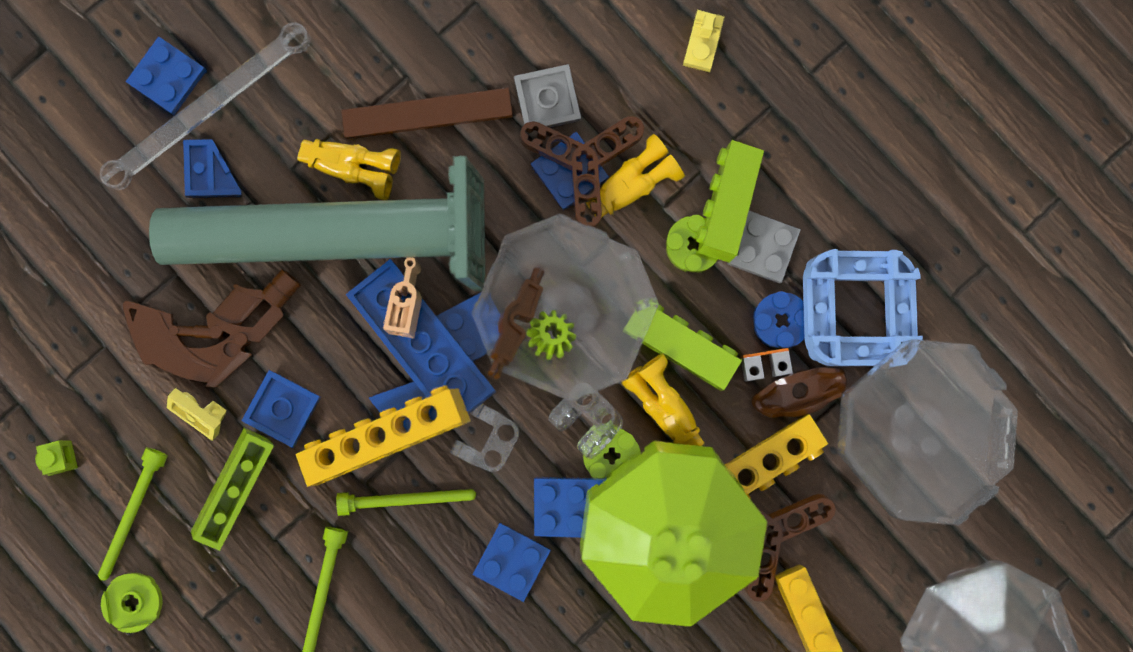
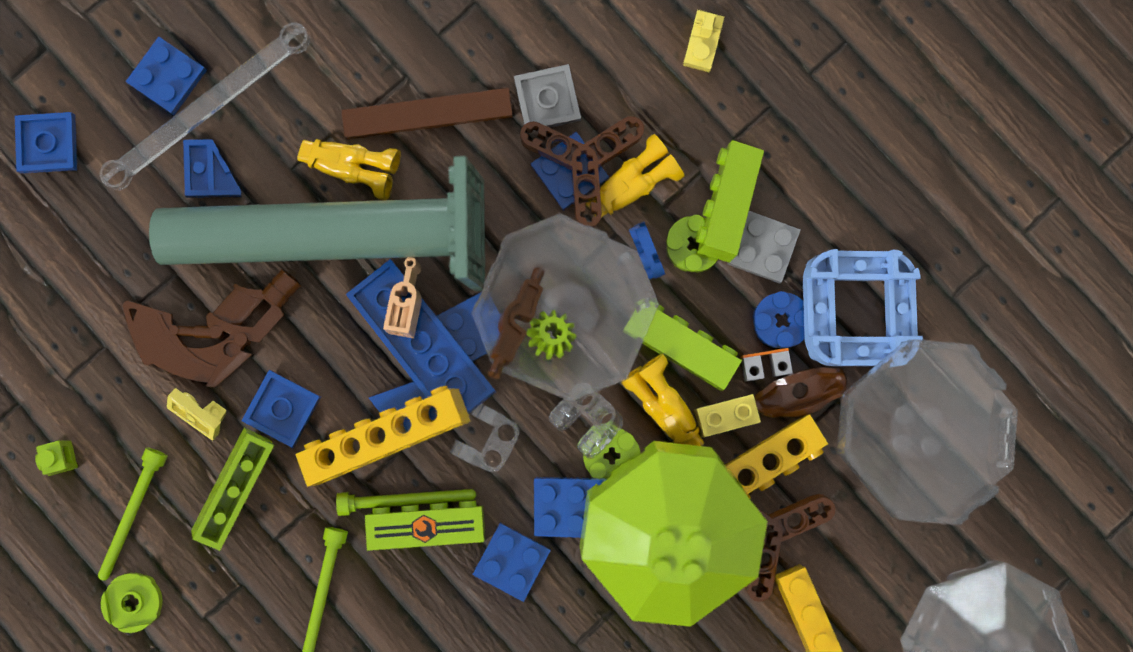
(45, 142): none -> blue plate
(425, 527): none -> lime brick
(647, 251): none -> blue plate
(727, 415): none -> light yellow brick

